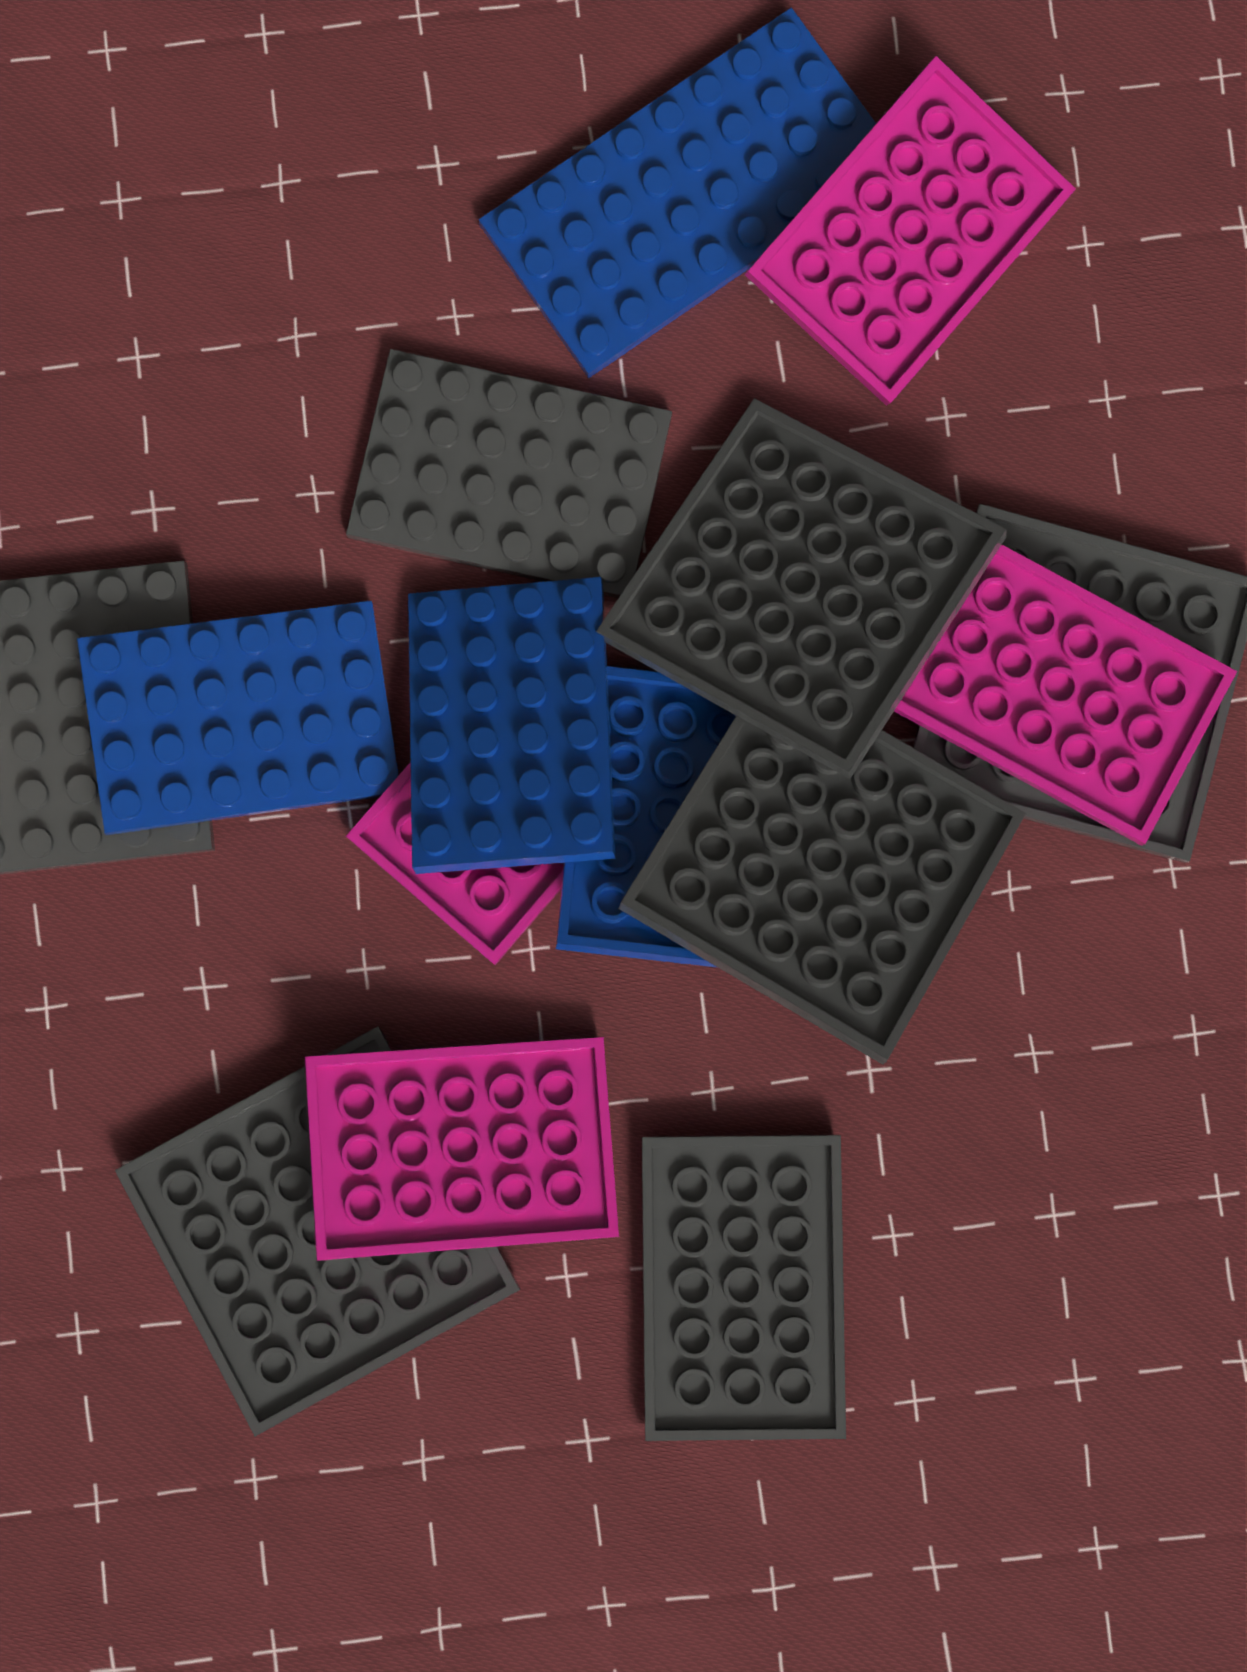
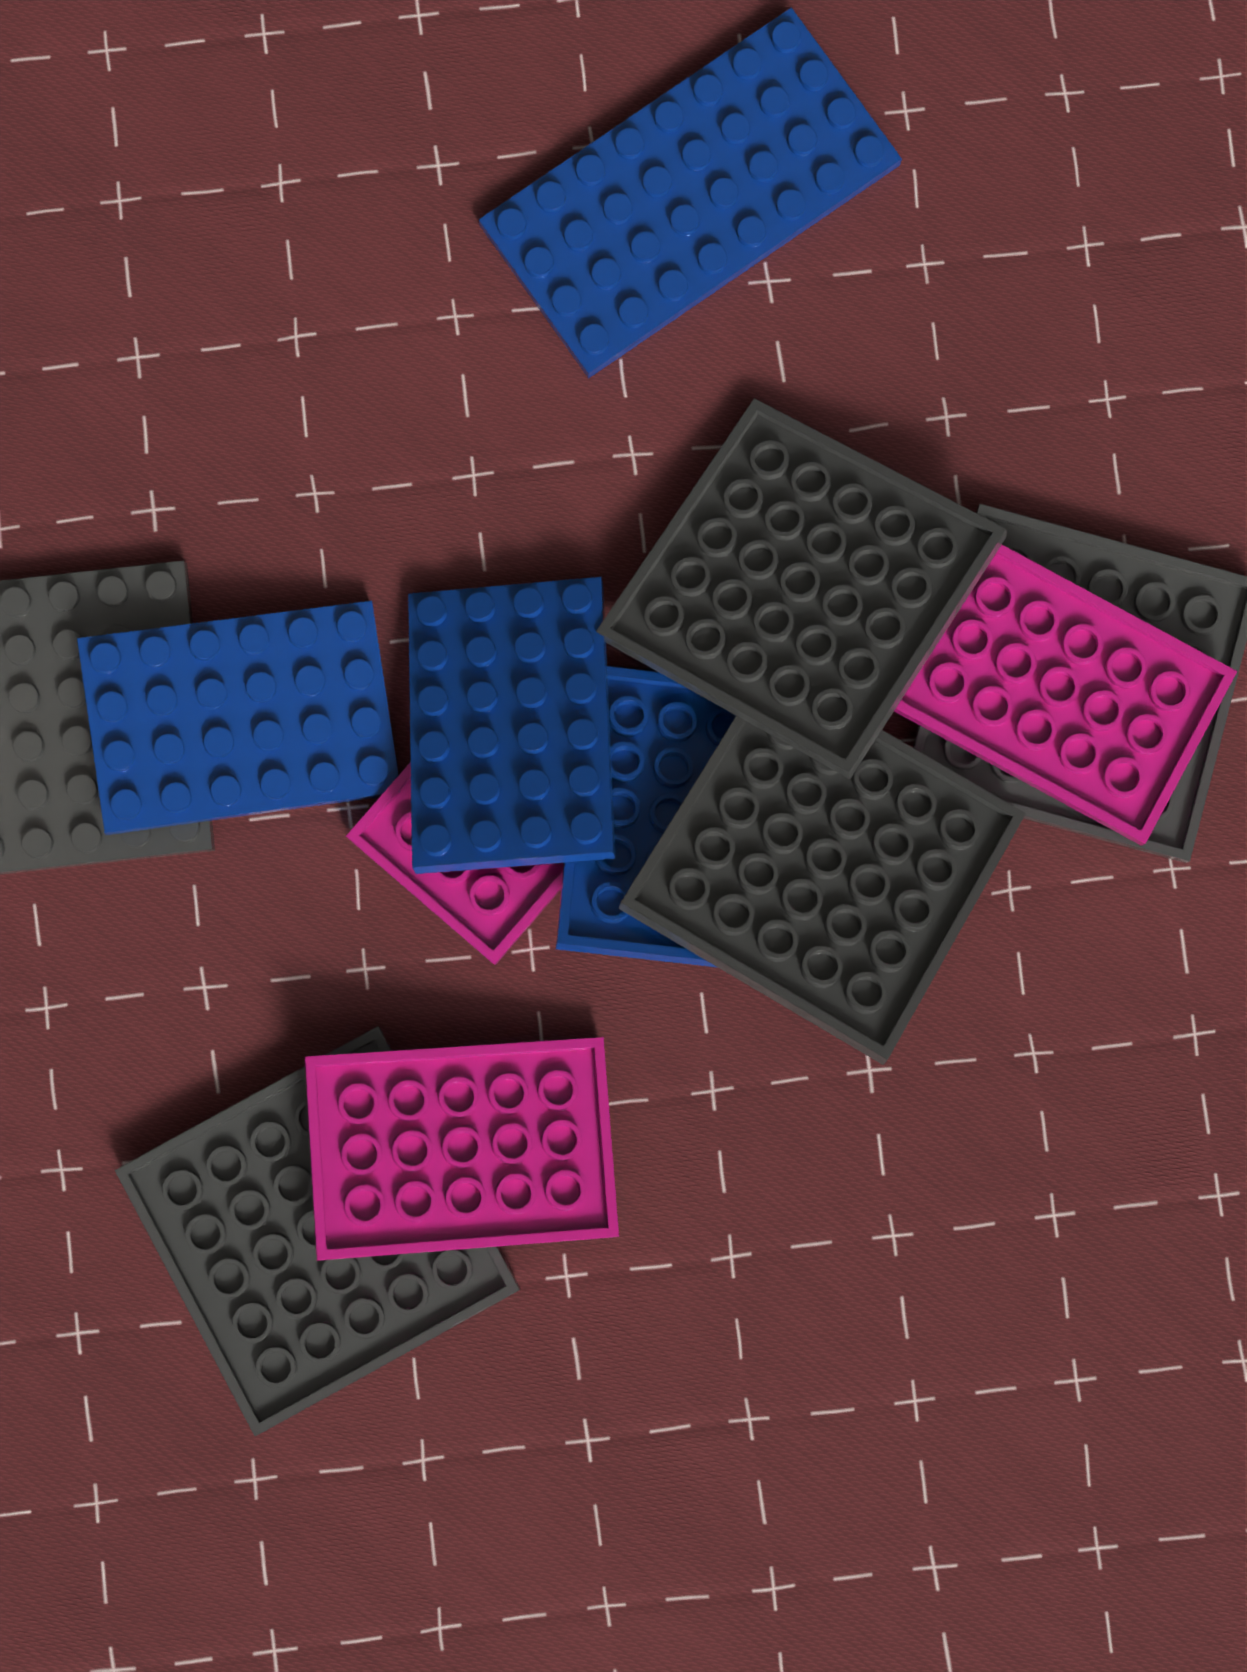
(508, 473): dark grey plate -> none
(743, 1288): dark grey plate -> none
(910, 231): dark pink plate -> none

